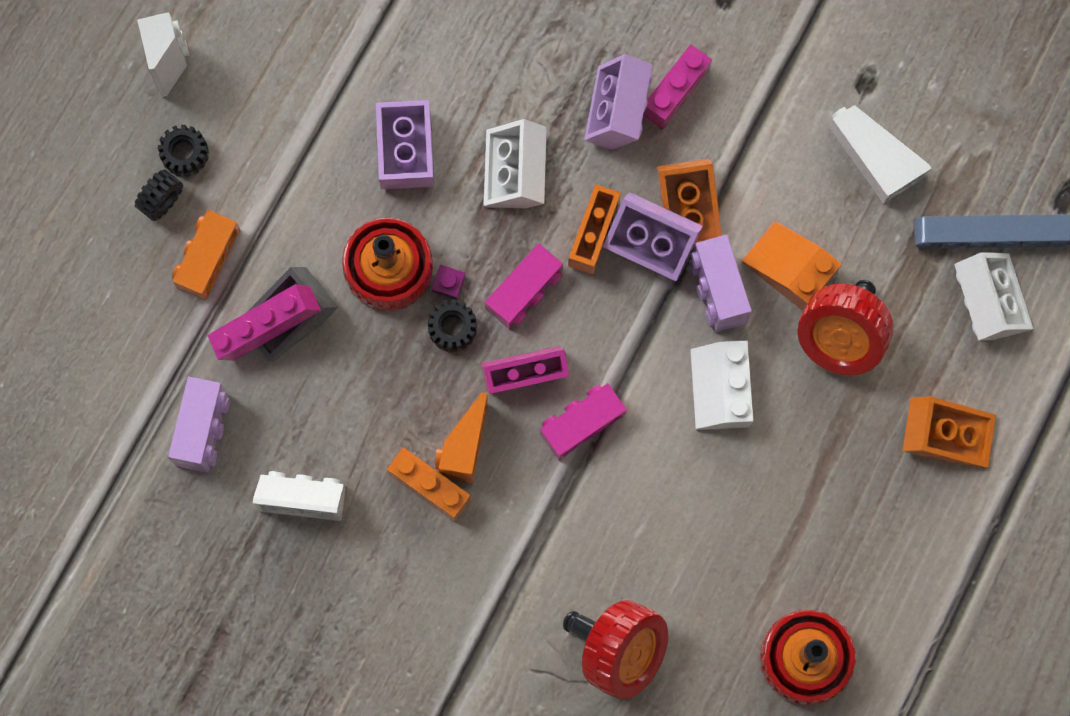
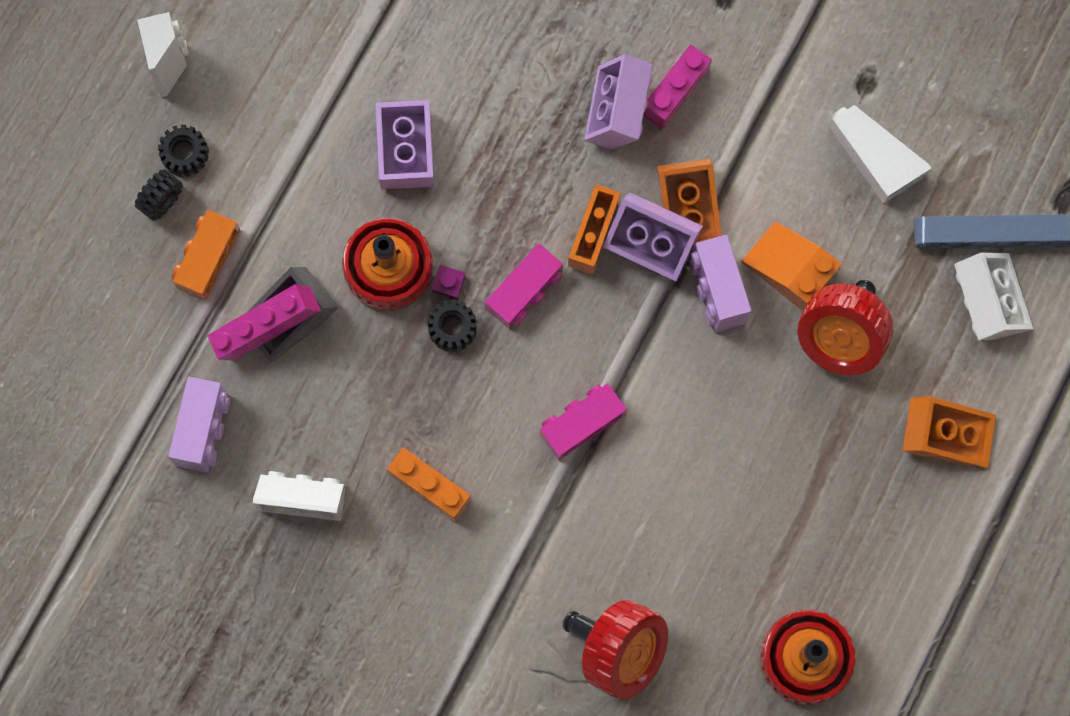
(462, 446): orange slope -> none
(515, 165): white slope -> none
(524, 369): dark pink brick -> none
(721, 386): white slope -> none

